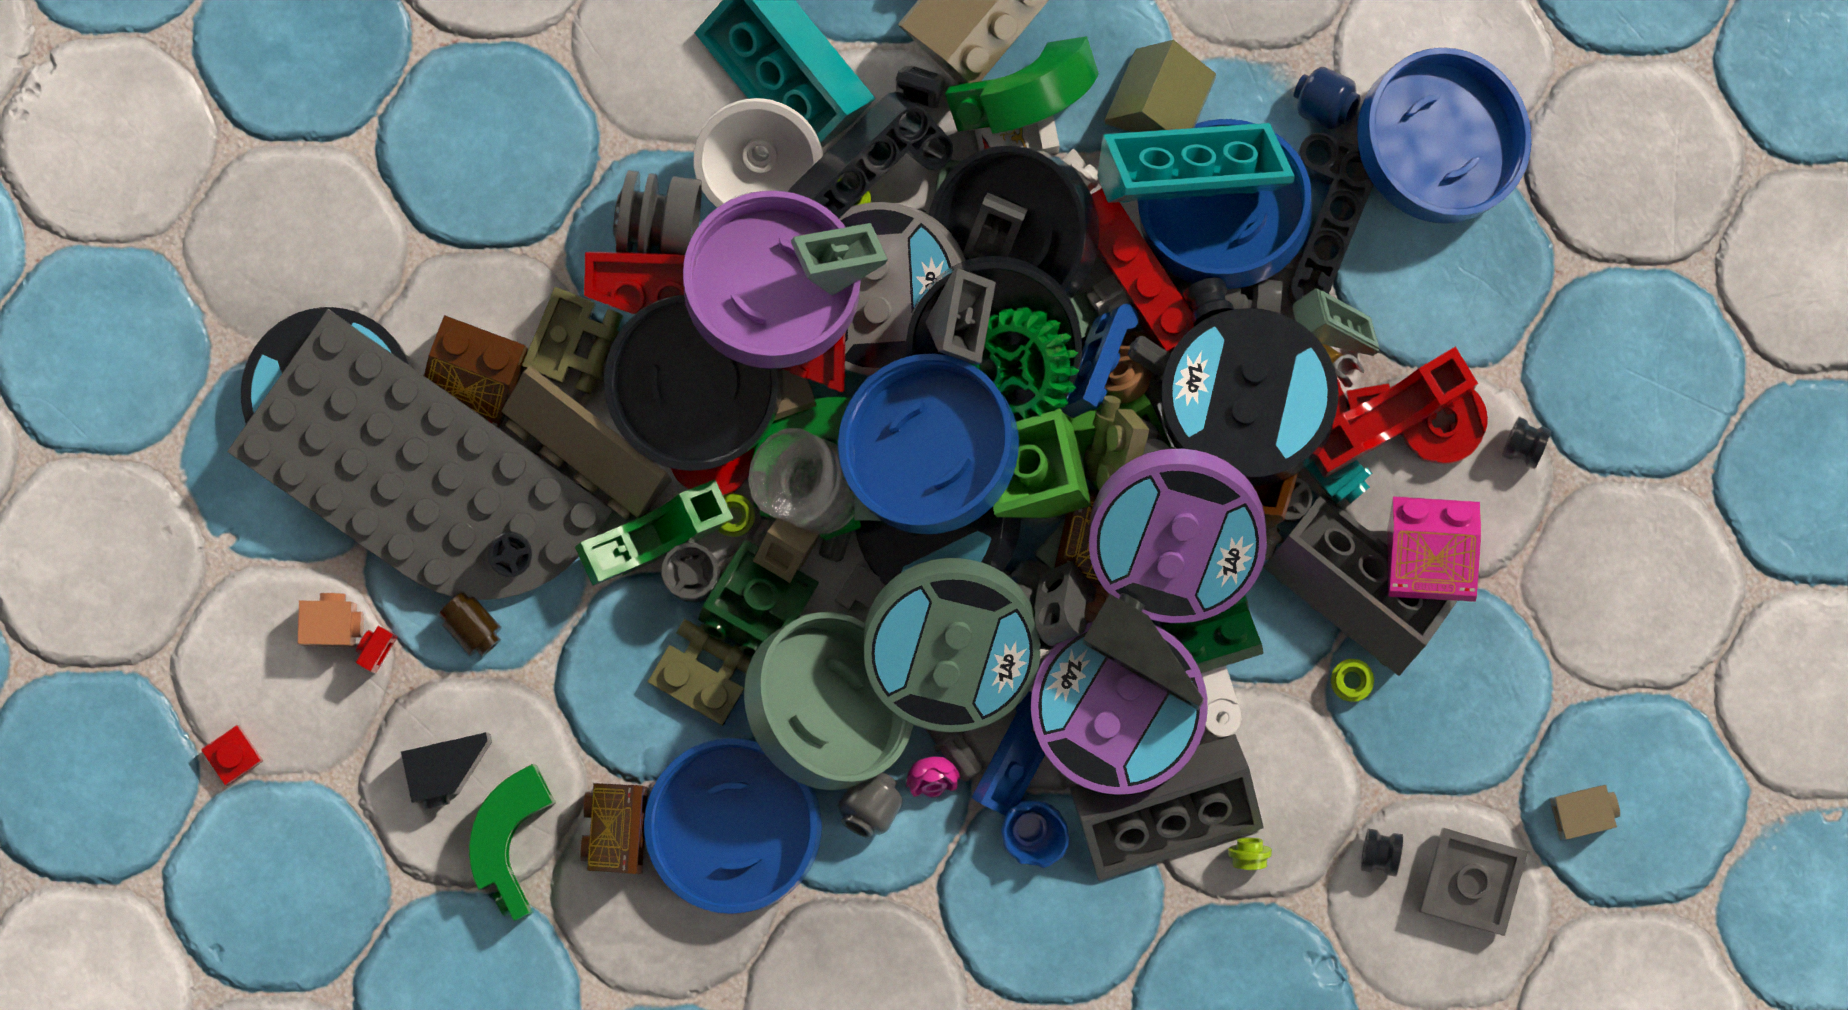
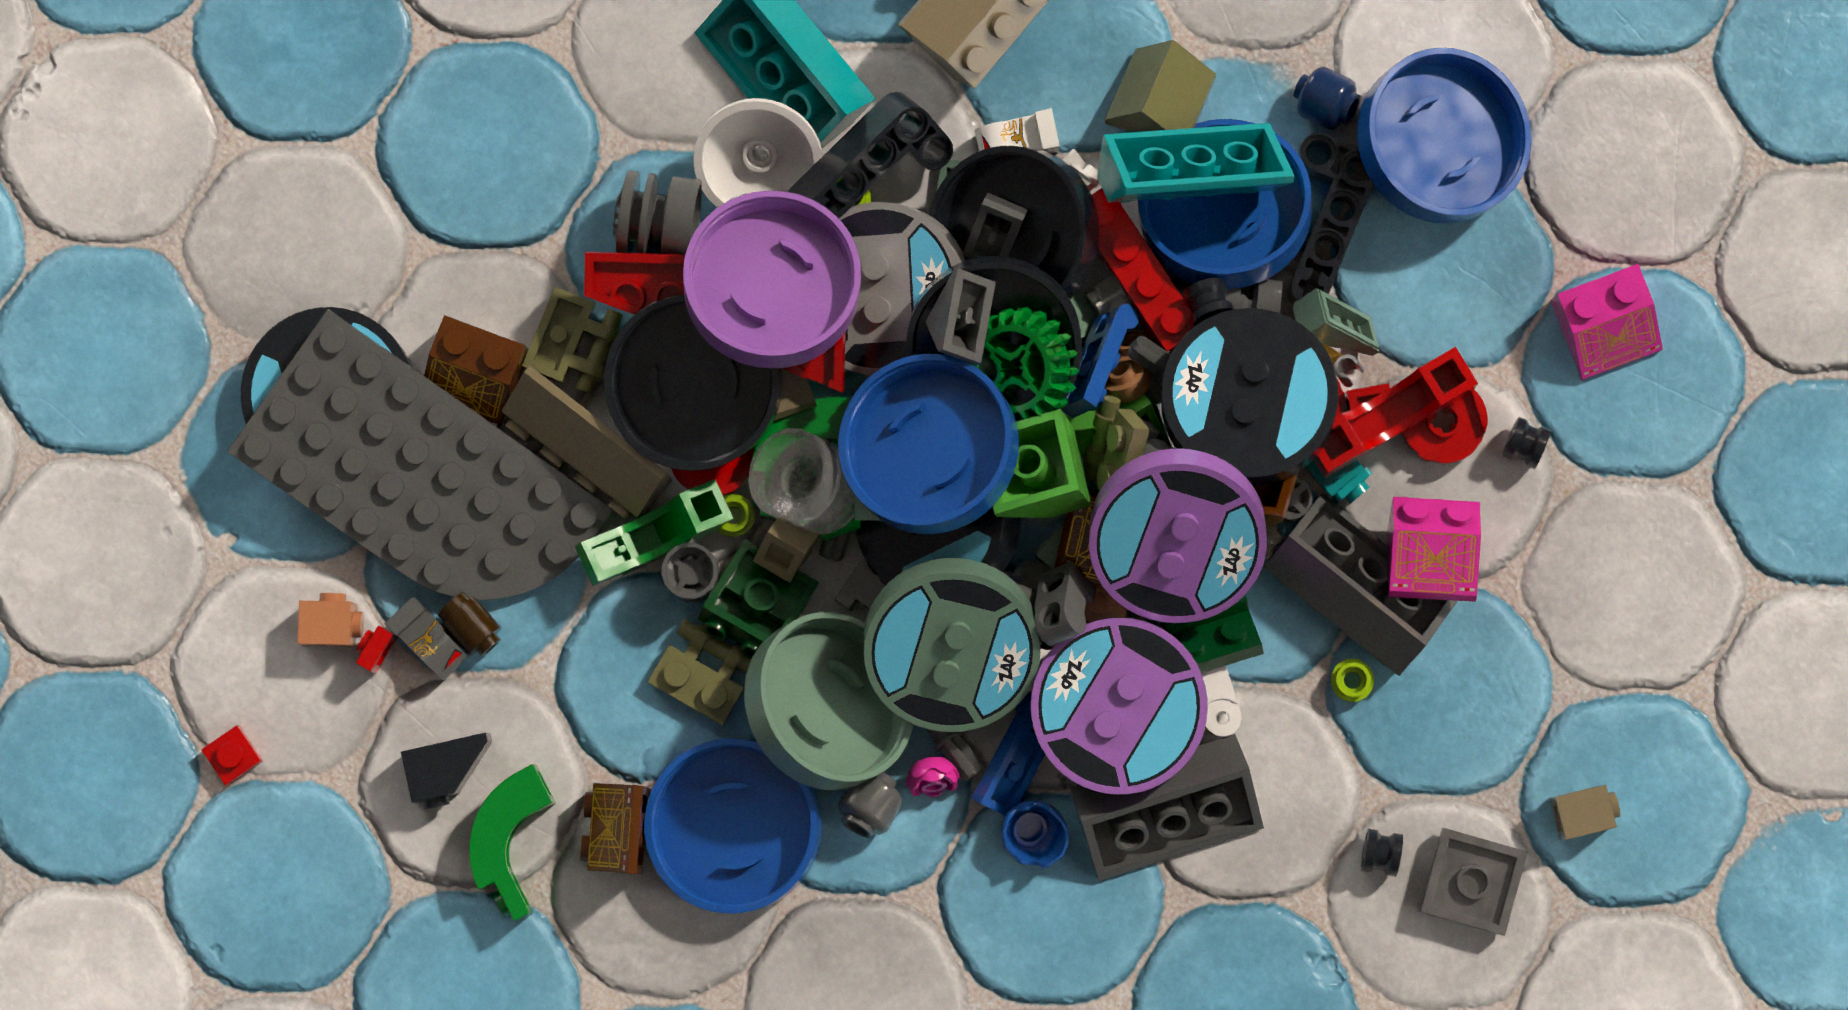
(427, 638): none -> dark grey leg
(512, 560): black wheel -> none
(839, 256): sand green slope -> none
(920, 85): black slope -> none
(1029, 95): green arch -> none
(1134, 642): pearl dark grey slope -> none
(1249, 854): lime plate -> none
(1608, 321): none -> dark pink slope

